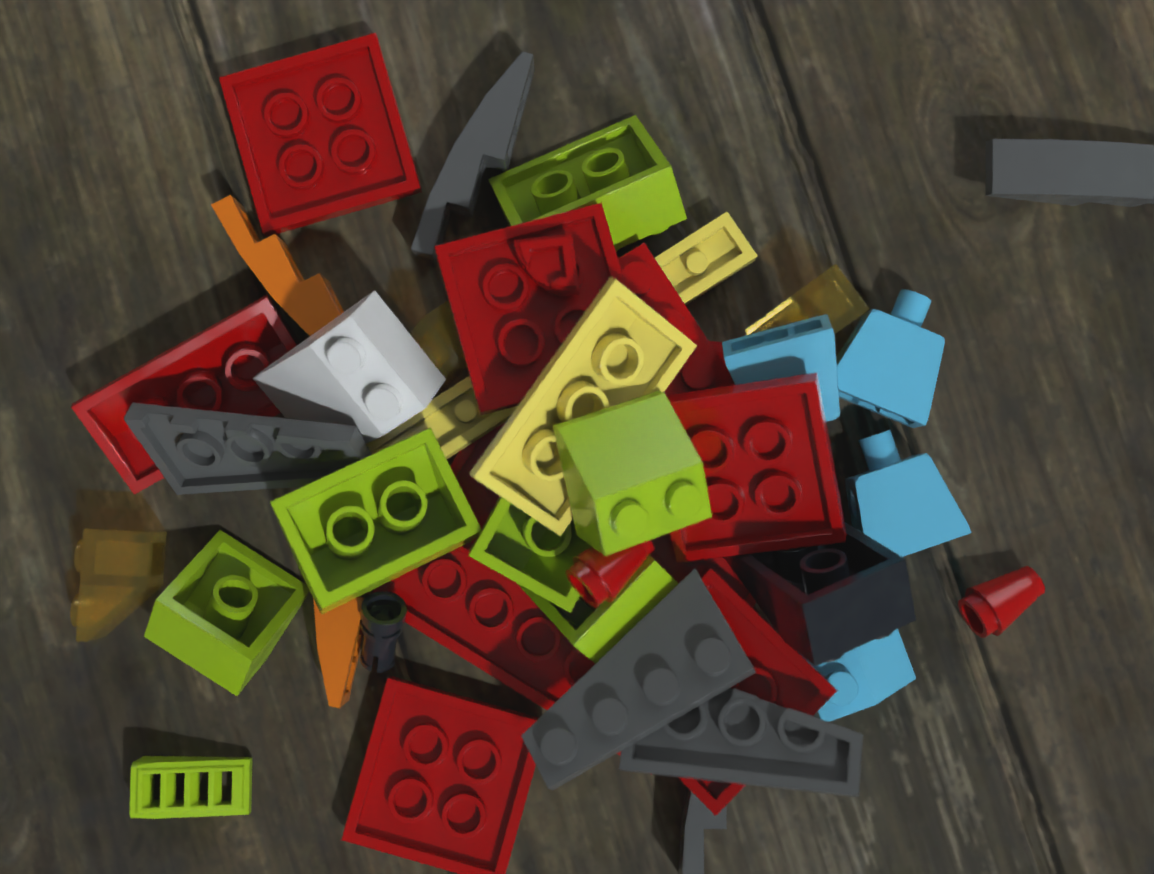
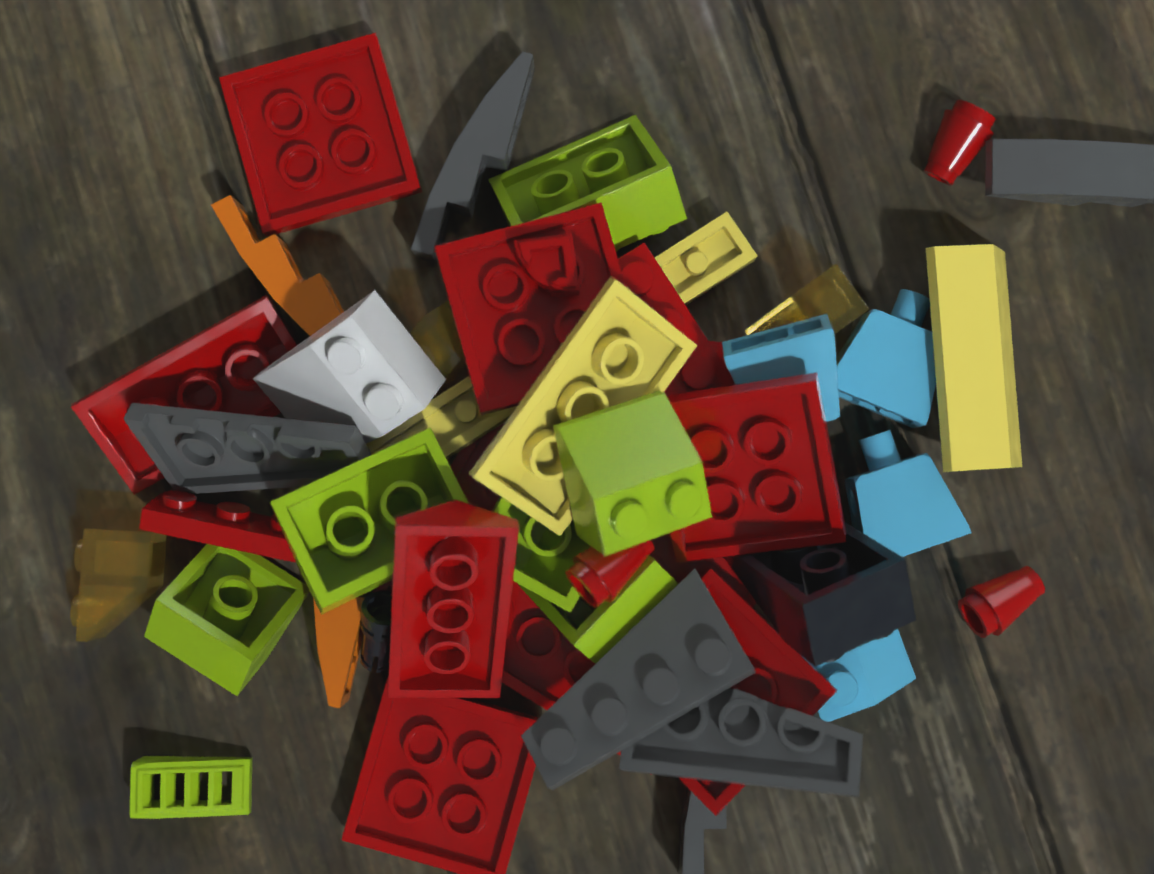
(221, 525): none -> red plate
(450, 602): none -> red slope
(958, 141): none -> red cone
(973, 357): none -> light yellow slope

